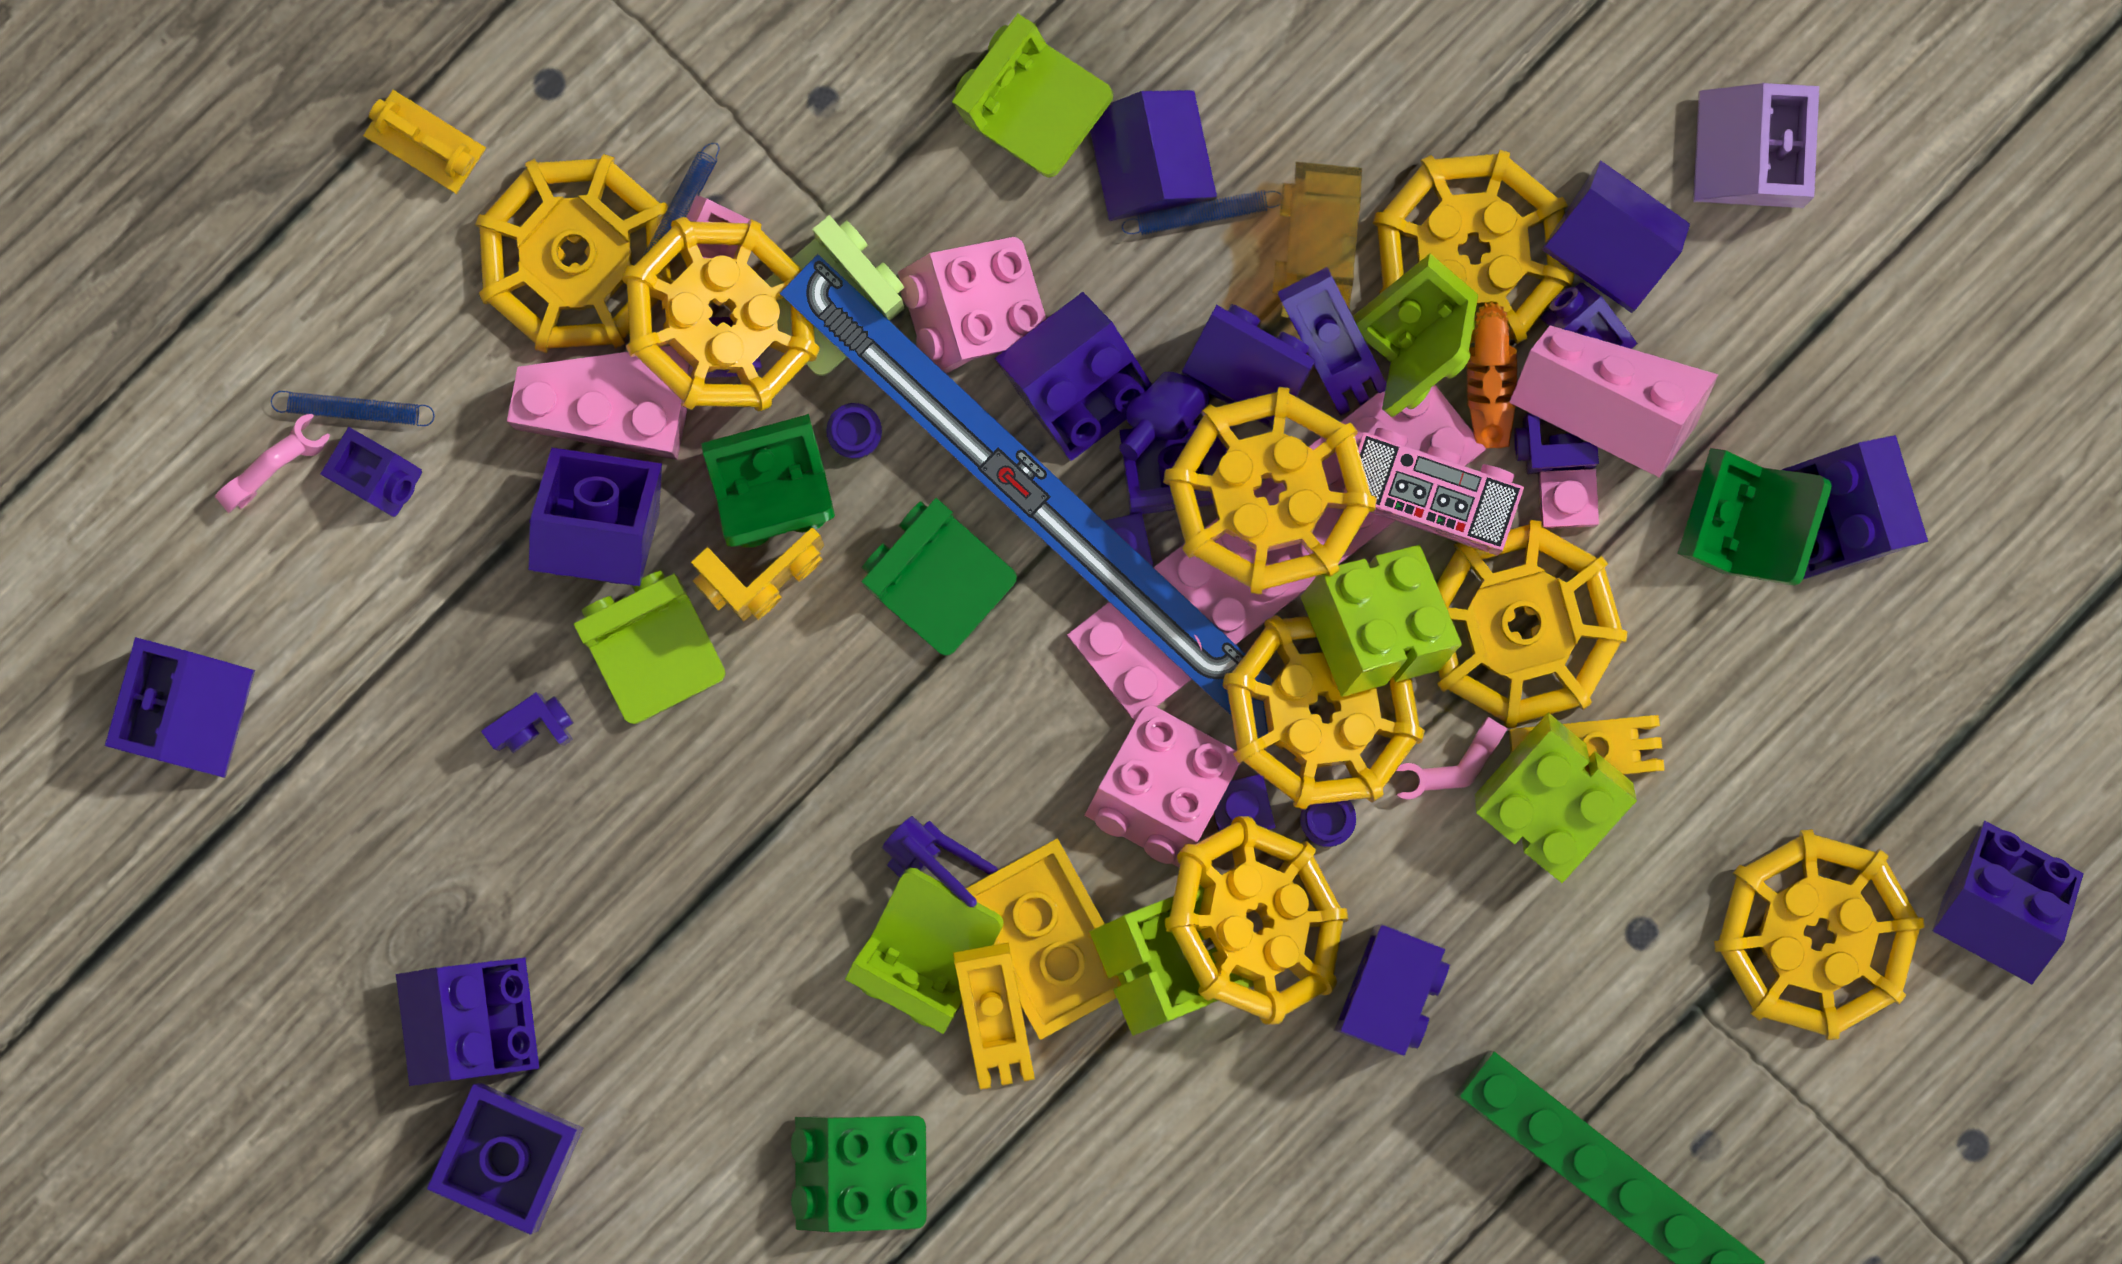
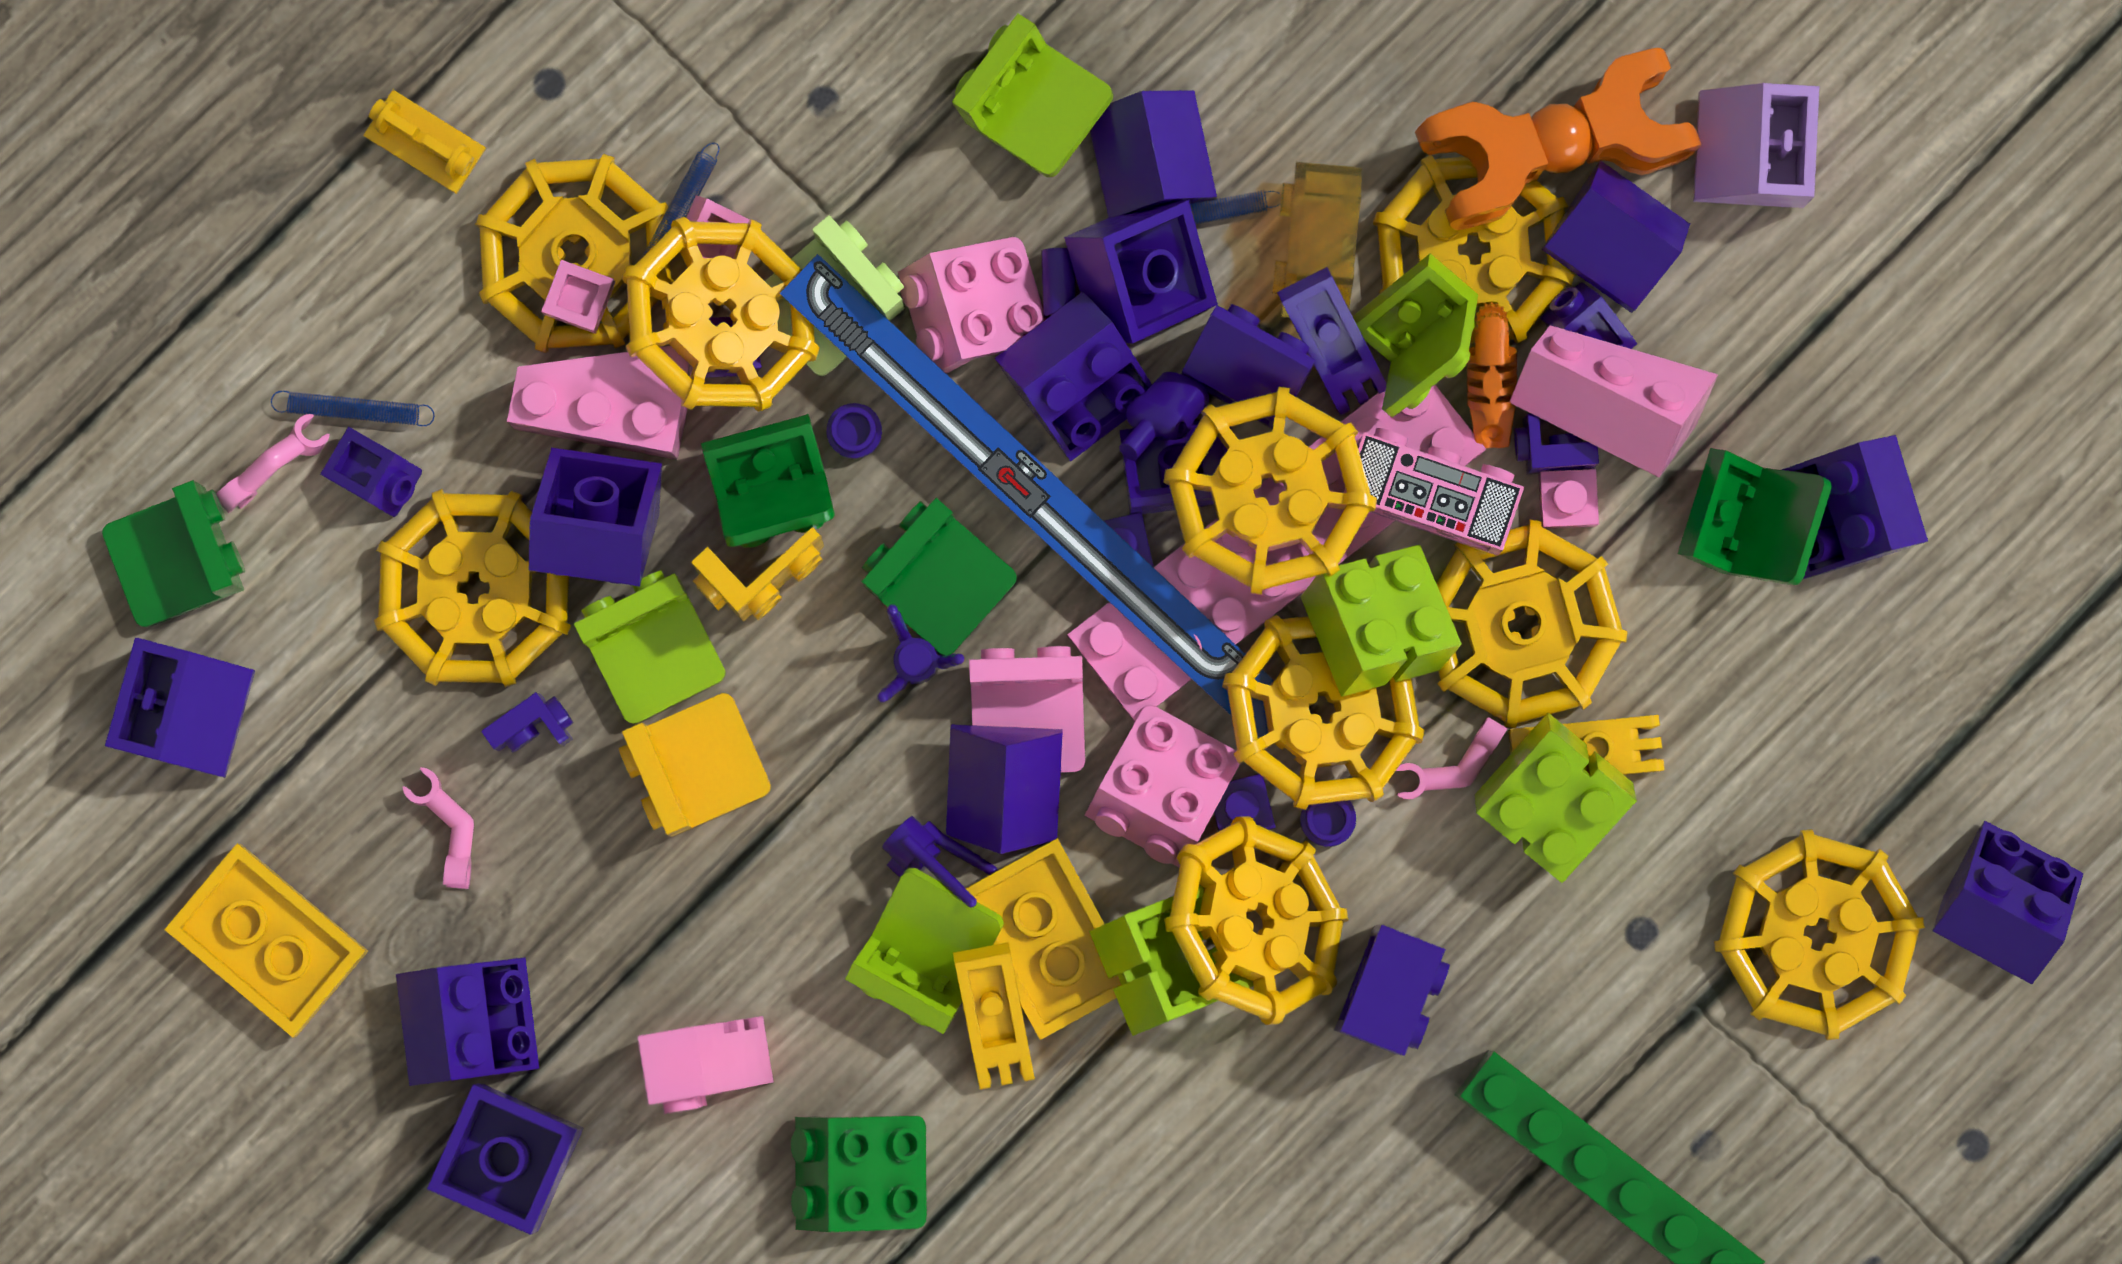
(174, 556): none -> green bracket
(266, 940): none -> yellow plate
(450, 610): none -> yellow plate
(458, 861): none -> bright pink arm
(578, 296): none -> bright pink plate
(695, 765): none -> yellow bracket
(703, 1061): none -> bright pink wedge
(913, 659): none -> dark purple plant
(1003, 786): none -> dark purple slope
(1032, 694): none -> bright pink bracket
(1057, 279): none -> dark purple piece
(1143, 269): none -> dark purple slope
(1557, 138): none -> orange piece

